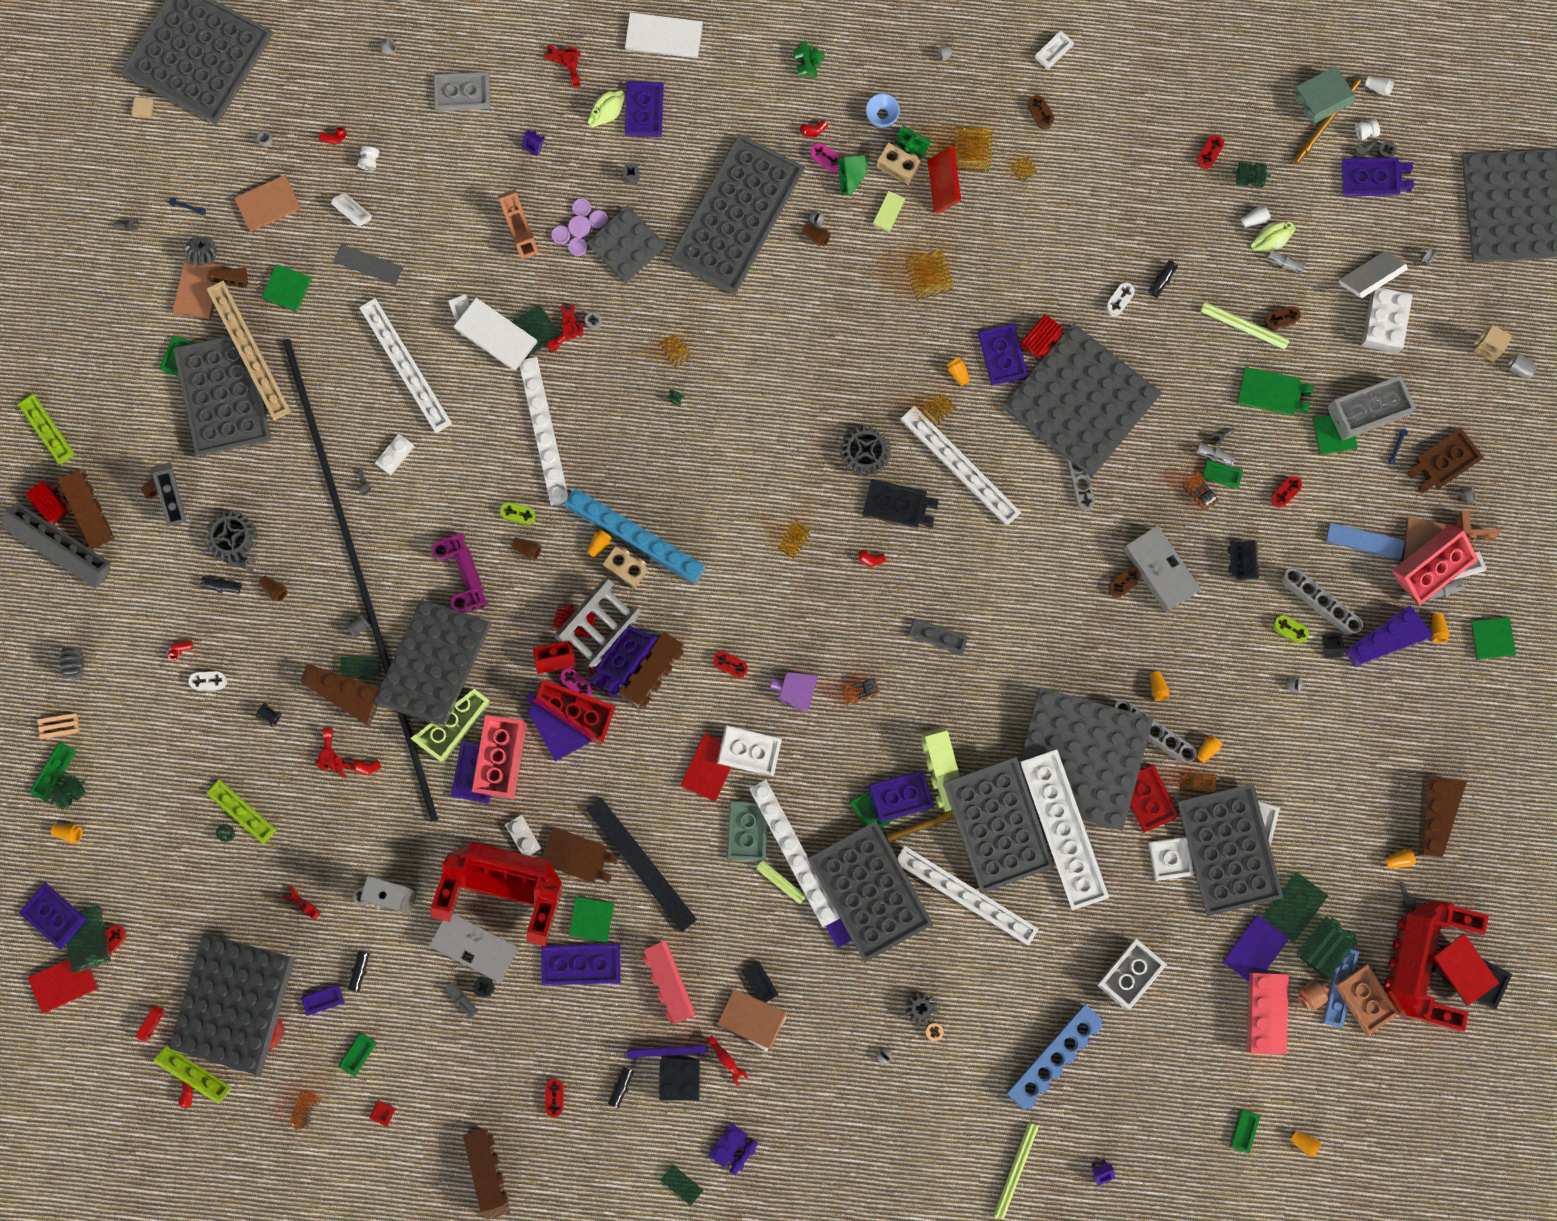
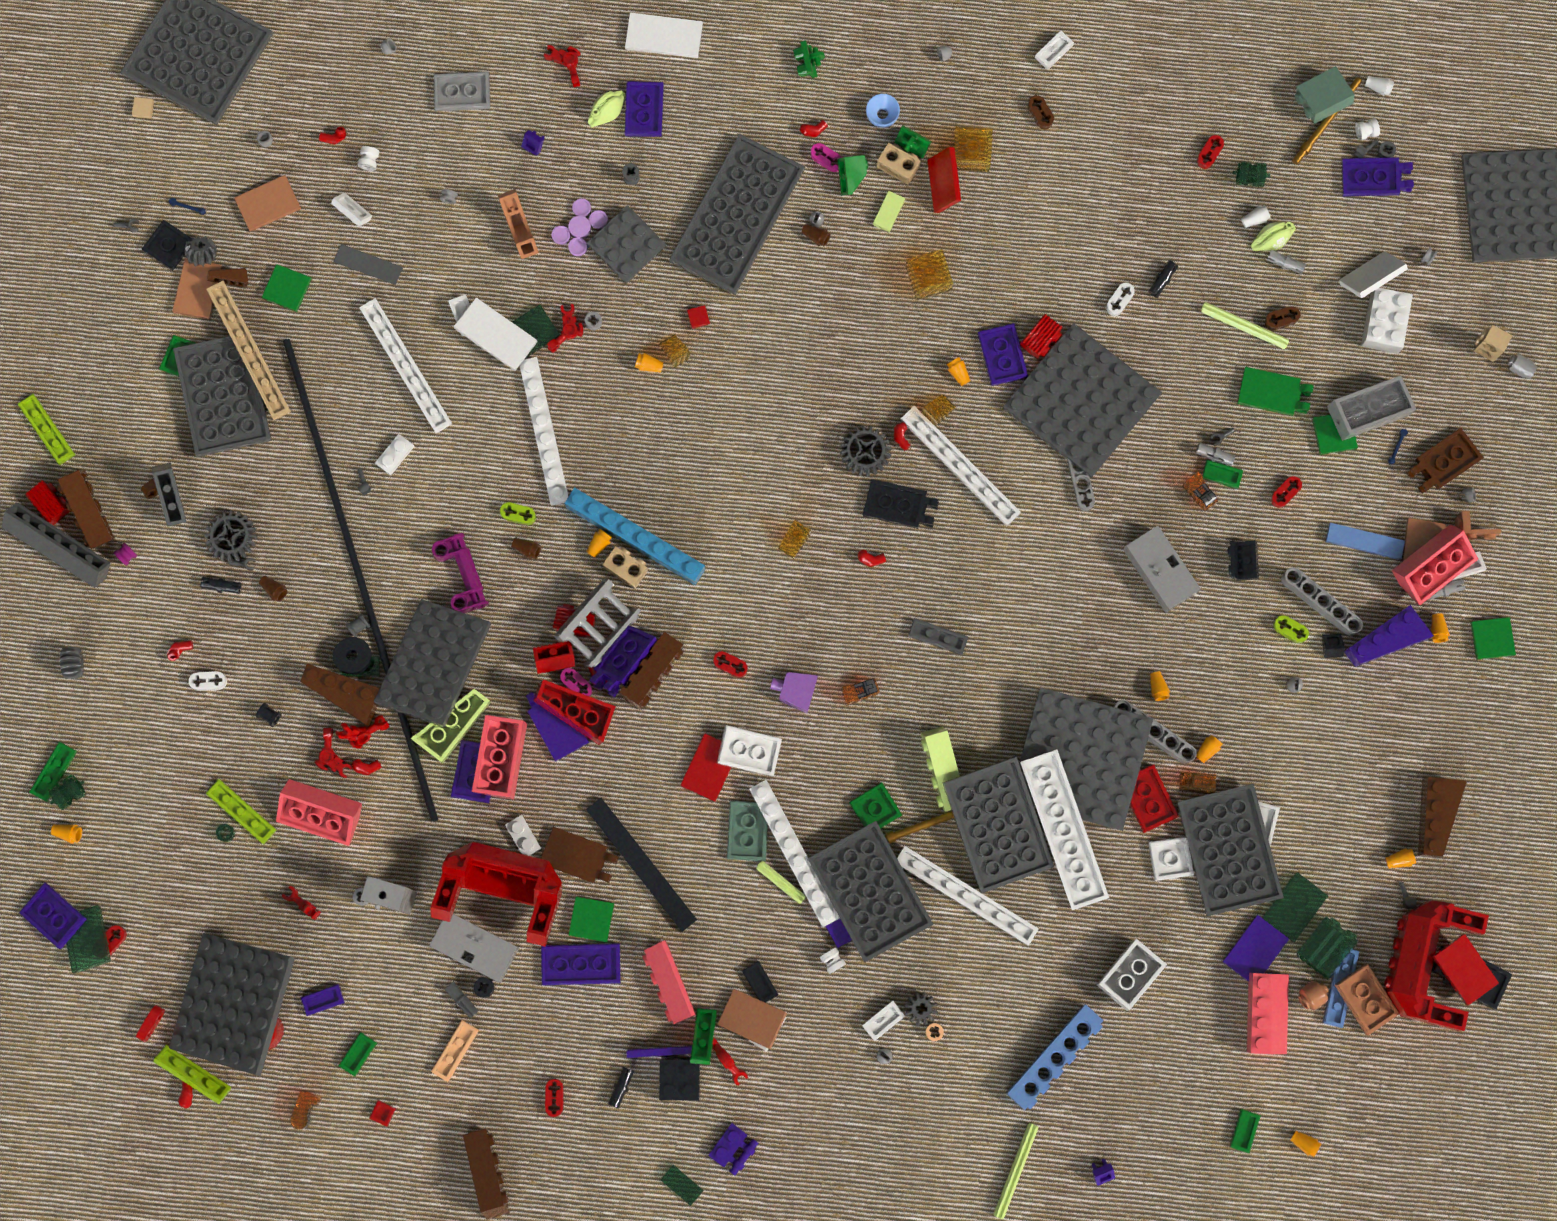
(42, 728): light nougat tile -> none
(60, 986): red tile -> none
(125, 554): none -> magenta wheel
(167, 245): none -> black tile
(318, 812): none -> coral slope
(344, 648): none -> black tile
(358, 971): black pin -> none
(360, 735): none -> red piece
(448, 196): none -> light grey bush
(455, 1051): none -> light nougat tile
(648, 363): none -> light orange cone
(675, 397): clear green bush -> none
(698, 317): none -> red tile
(703, 1036): none -> green tile
(833, 965): none -> white wheel
(883, 1021): none -> white plate
(899, 431): none -> red arm
(900, 796): dark purple tile -> none
(1023, 169): clear yellow tile -> none
(1127, 585): reddish brown beam -> none

